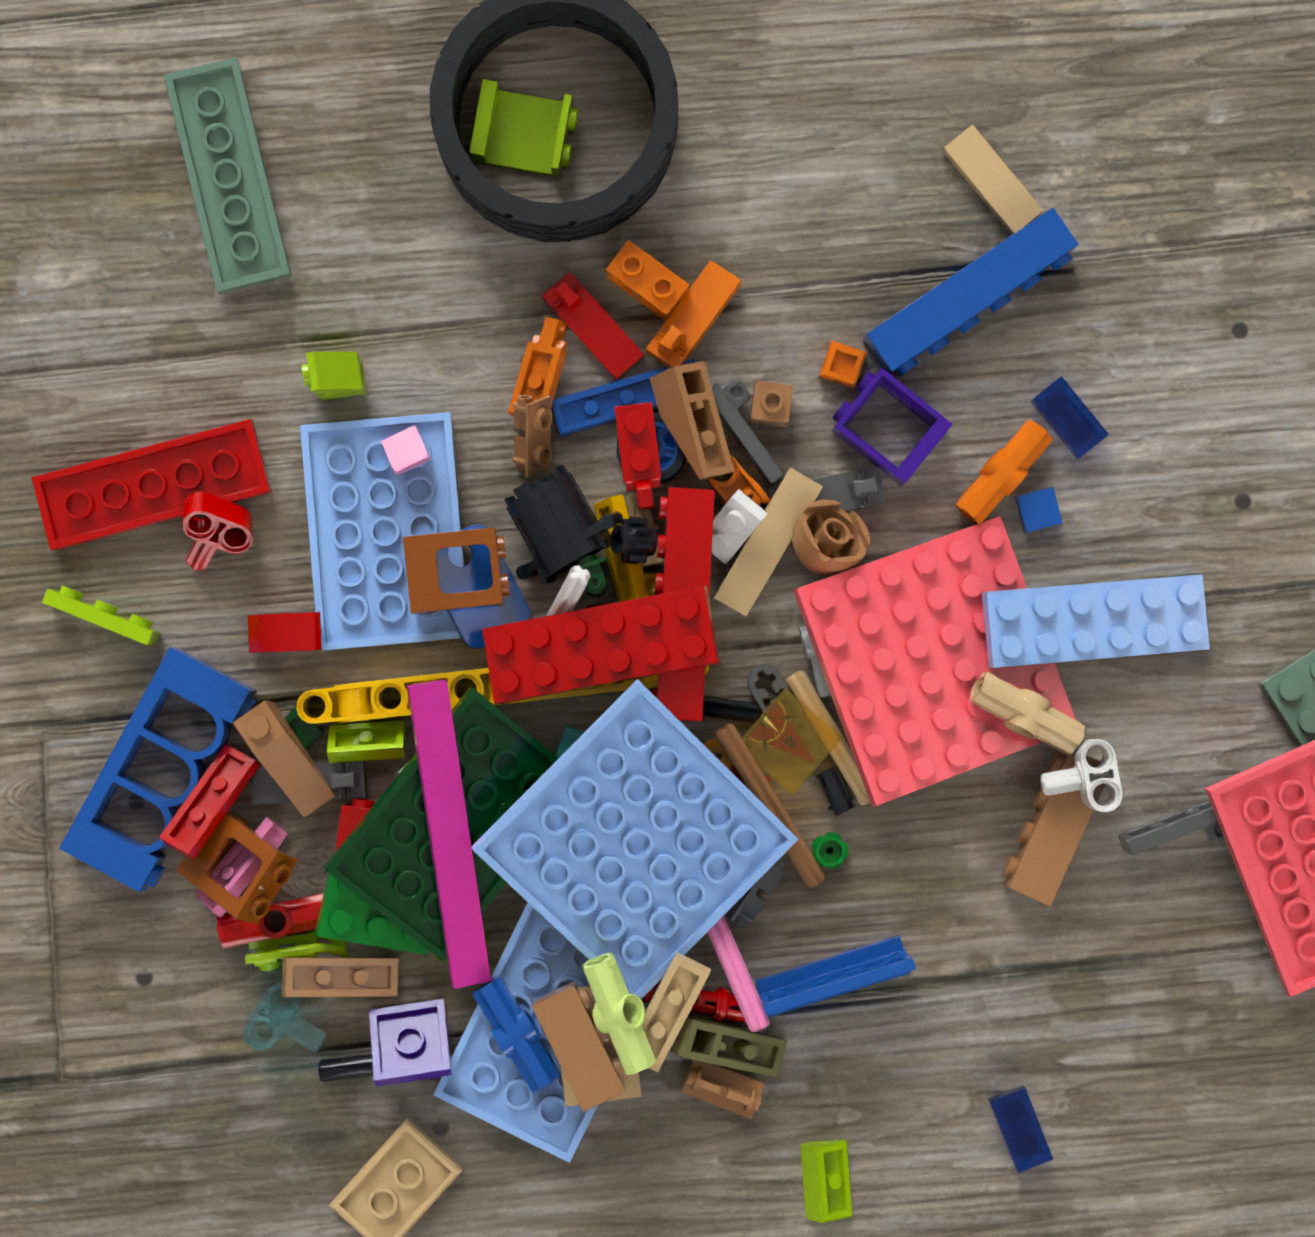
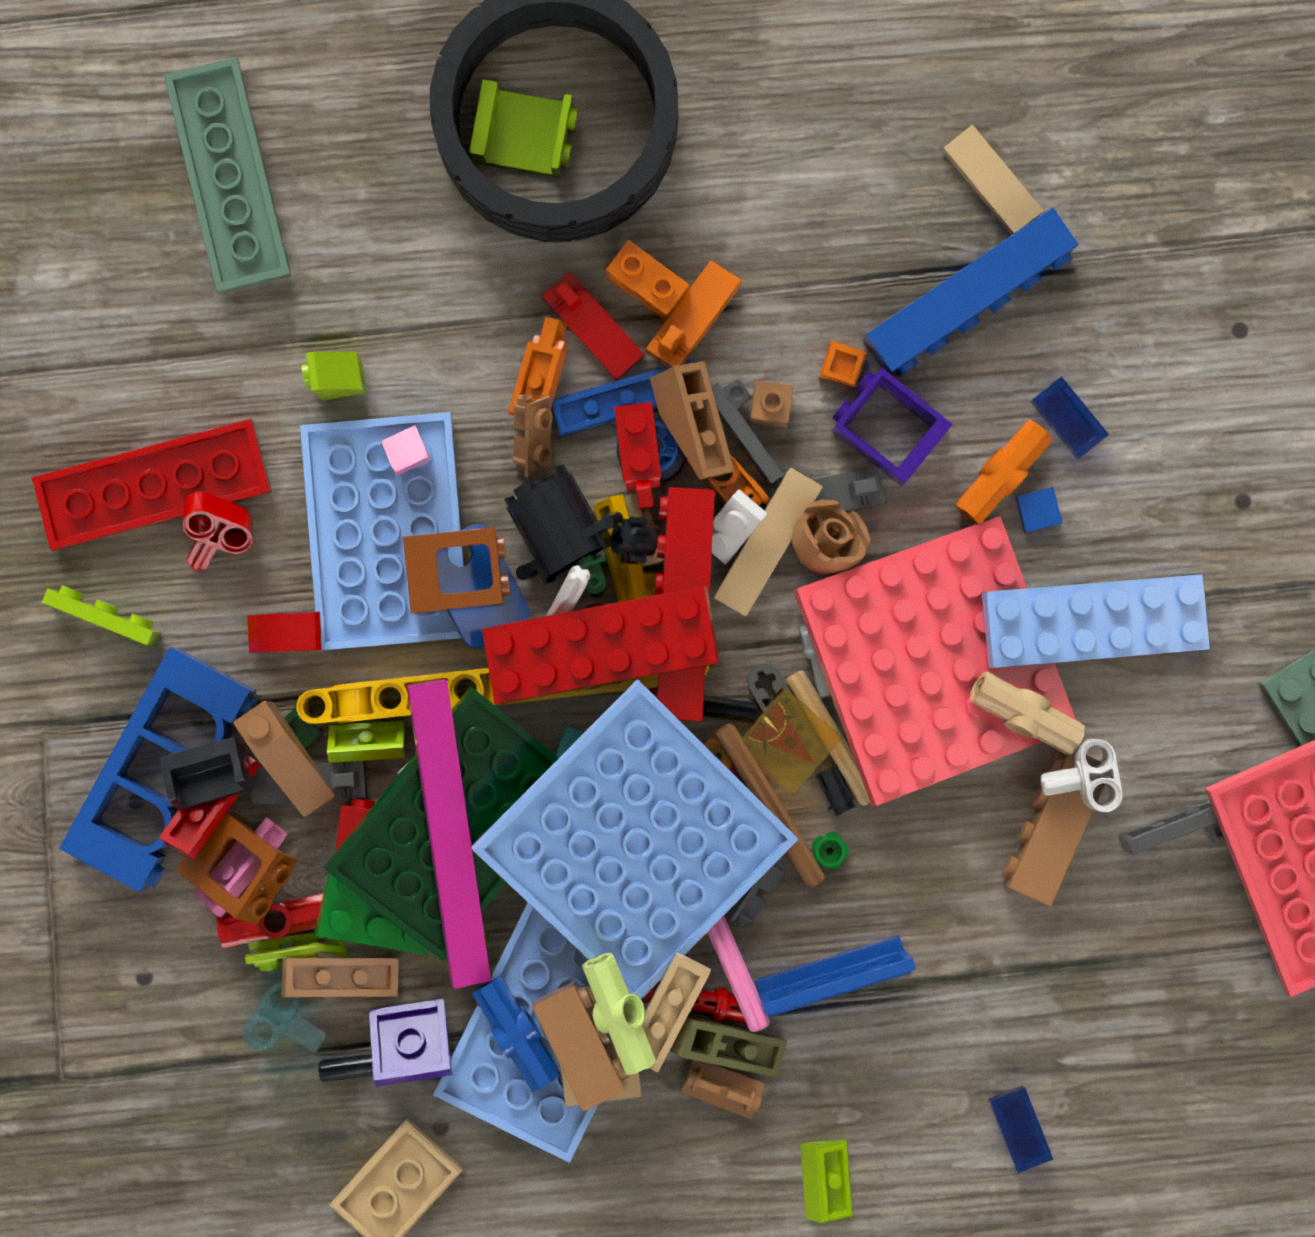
(206, 773): none -> black panel

